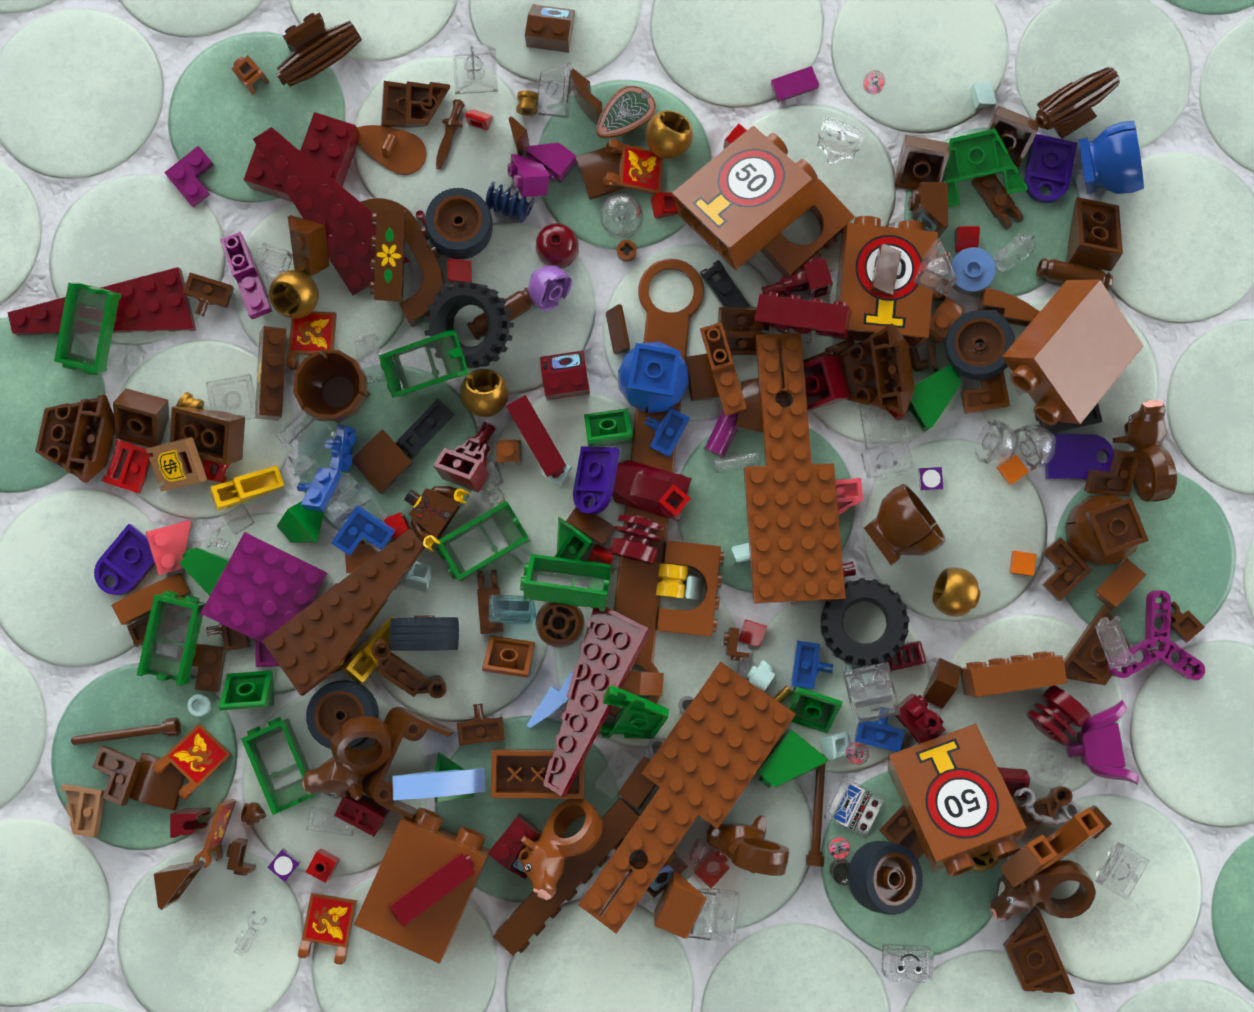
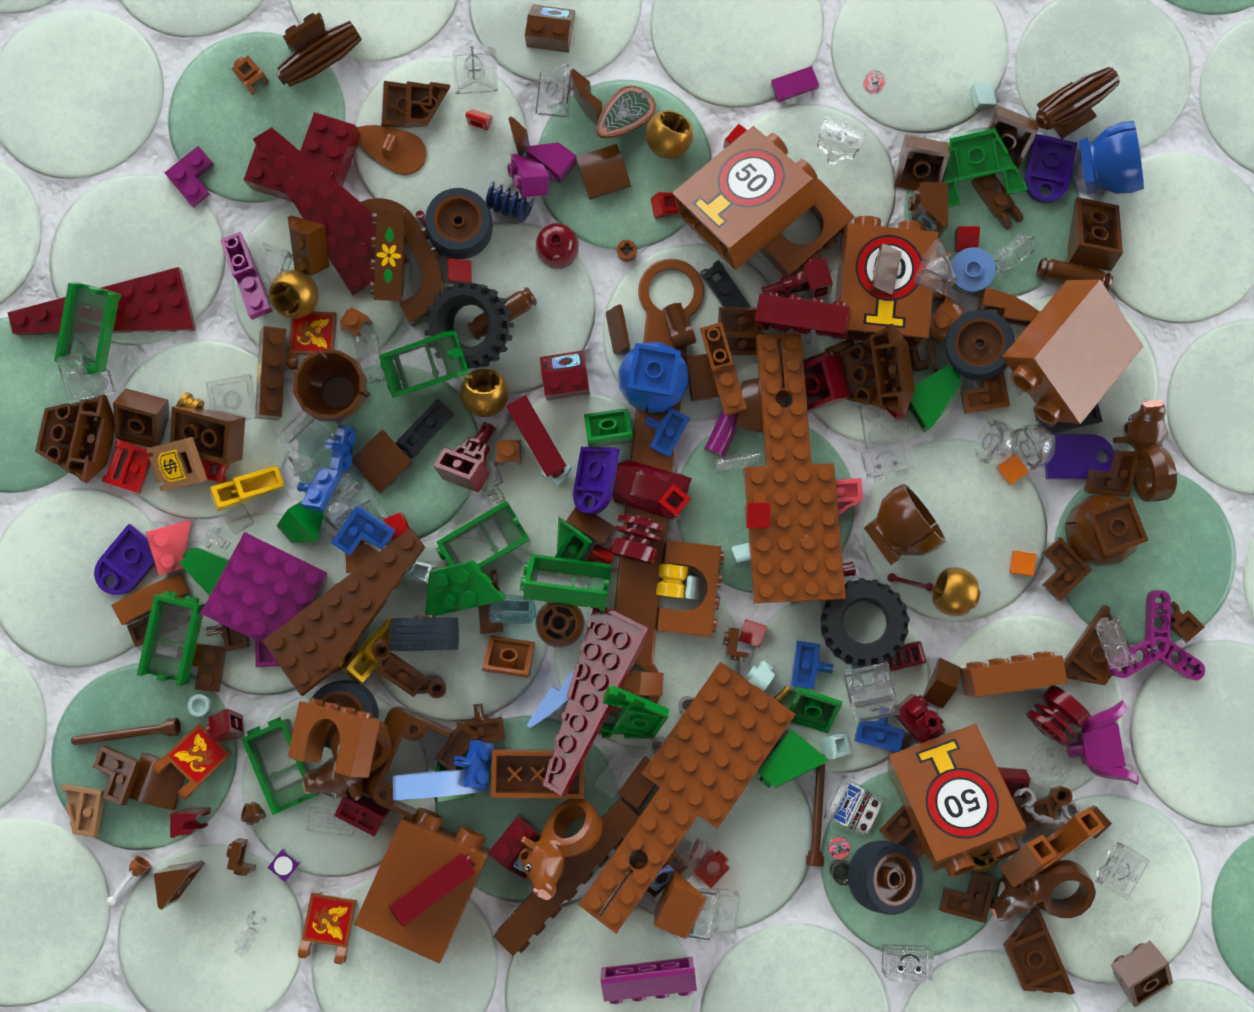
(79, 384): none -> clear plate
(137, 868): none -> hinge
(207, 292): reddish brown plate -> none
(216, 833): dark orange flag -> none
(225, 726): none -> dark red slope
(247, 690): green slope -> none
(328, 860): red plate -> none
(353, 321): none -> dark orange window
(356, 731): none -> dark orange arch
(434, 511): reddish brown torso -> none
(451, 125): reddish brown sword -> none
(456, 745): none -> reddish brown tile
(459, 588): none -> green wing
(476, 765): none -> blue plate
(527, 103): pearl gold wheel -> none
(548, 286): medium lavender cylinder -> none
(621, 216): clear cylinder -> none
(638, 169): flag -> none
(648, 979): none -> magenta slope
(680, 331): none -> reddish brown piece
(749, 848): reddish brown animal -> none
(757, 515): none -> red slope
(857, 753): clear tile -> none
(892, 577): none -> dark red hinge
(930, 479): tile -> none
(975, 902): none -> reddish brown plate
(1119, 584): dark orange hinge -> none
(1142, 972): none -> slope

